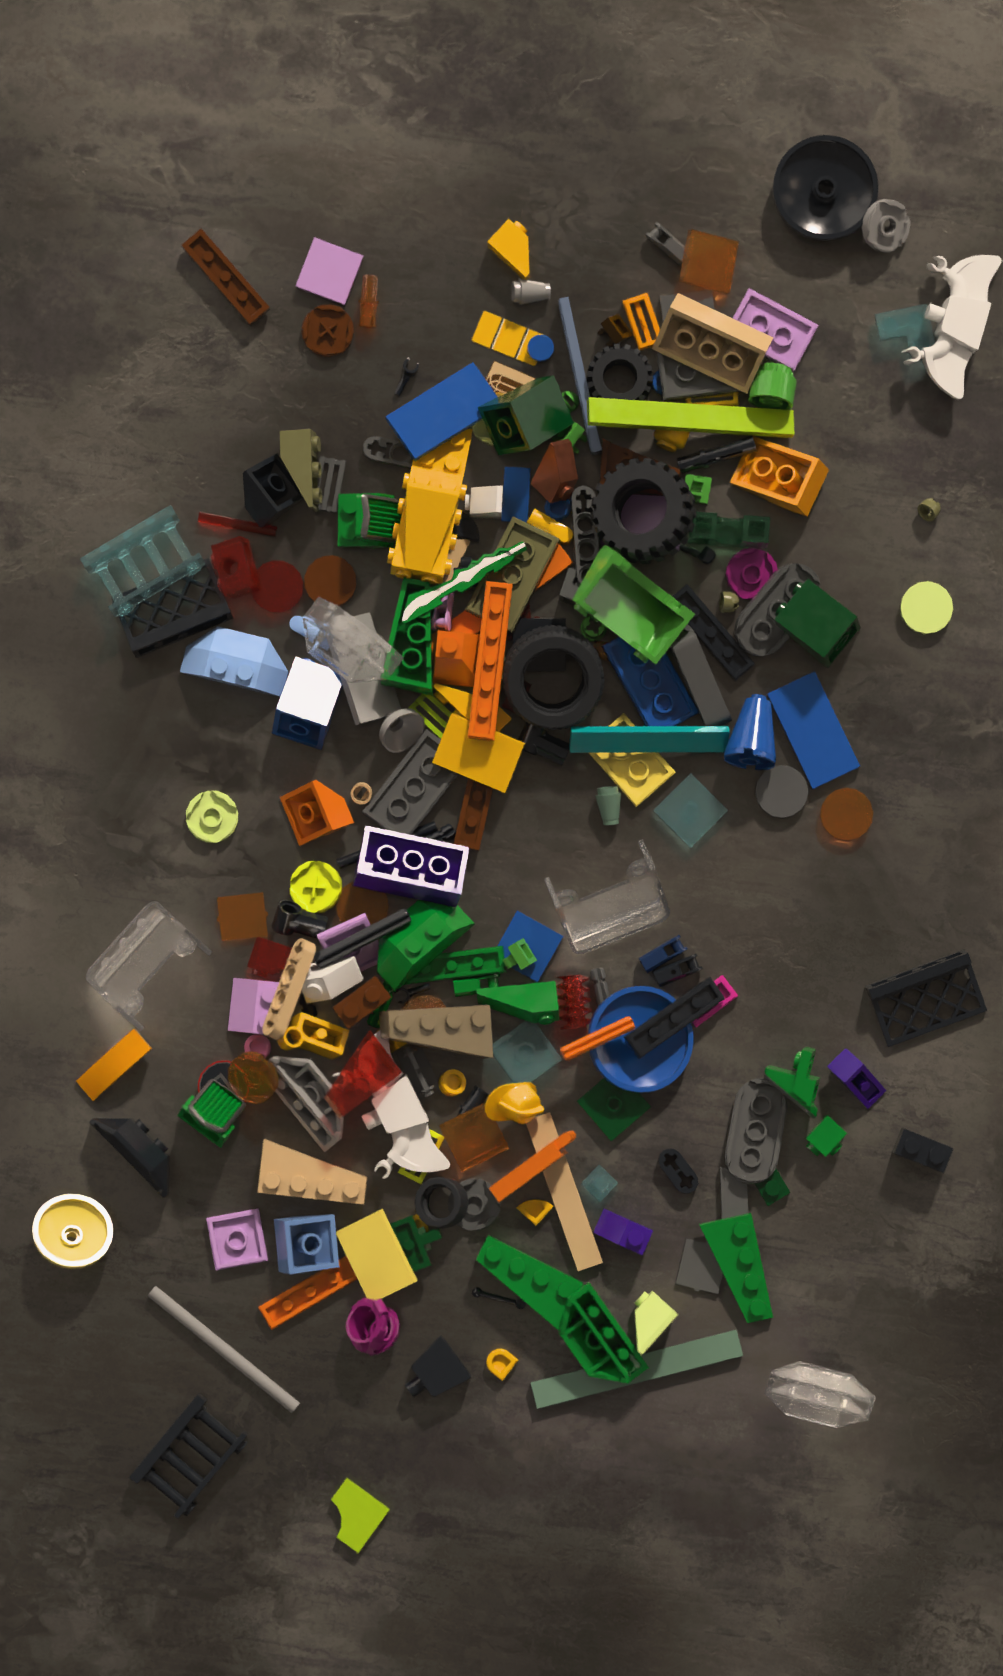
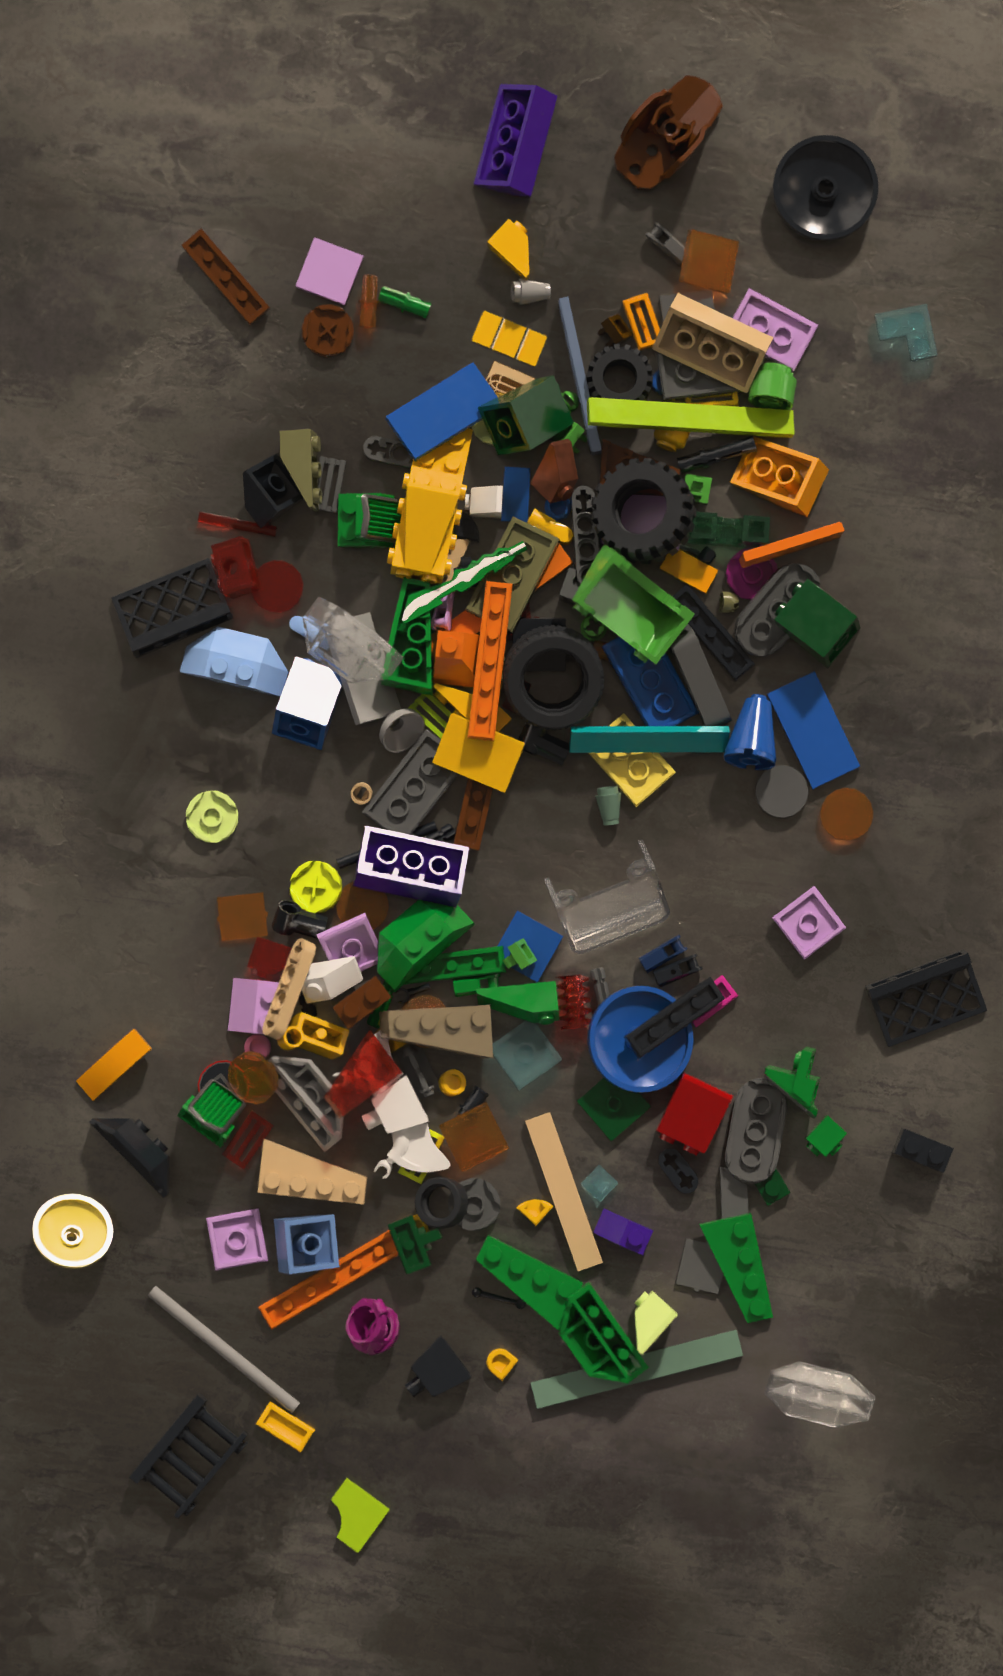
(120, 548): clear light blue fence -> none
(137, 957): clear windscreen -> none
(260, 1120): none -> clear red tile
(285, 1426): none -> yellow tile
(315, 811): orange slope -> none
(330, 579): reddish brown tile -> none
(362, 938): black axle -> none
(376, 1256): light yellow tile -> none
(404, 301): none -> green axle
(405, 377): black hand -> none
(514, 1103): yellow piece -> none
(515, 139): none -> dark purple slope
(532, 1167): orange hinge -> none
(540, 348): blue tile -> none
(597, 1038): orange axle -> none
(672, 125): none -> reddish brown piece
(689, 570): none -> light orange tile
(690, 810): clear light blue plate -> none
(693, 1114): none -> red slope
(791, 544): none -> orange tile
(809, 922): none -> lavender plate
(856, 1078): dark purple slope -> none
(874, 221): light grey tile -> none
(925, 505): olive hinge -> none
(926, 607): yellowish green tile -> none
(958, 321): white torso -> none

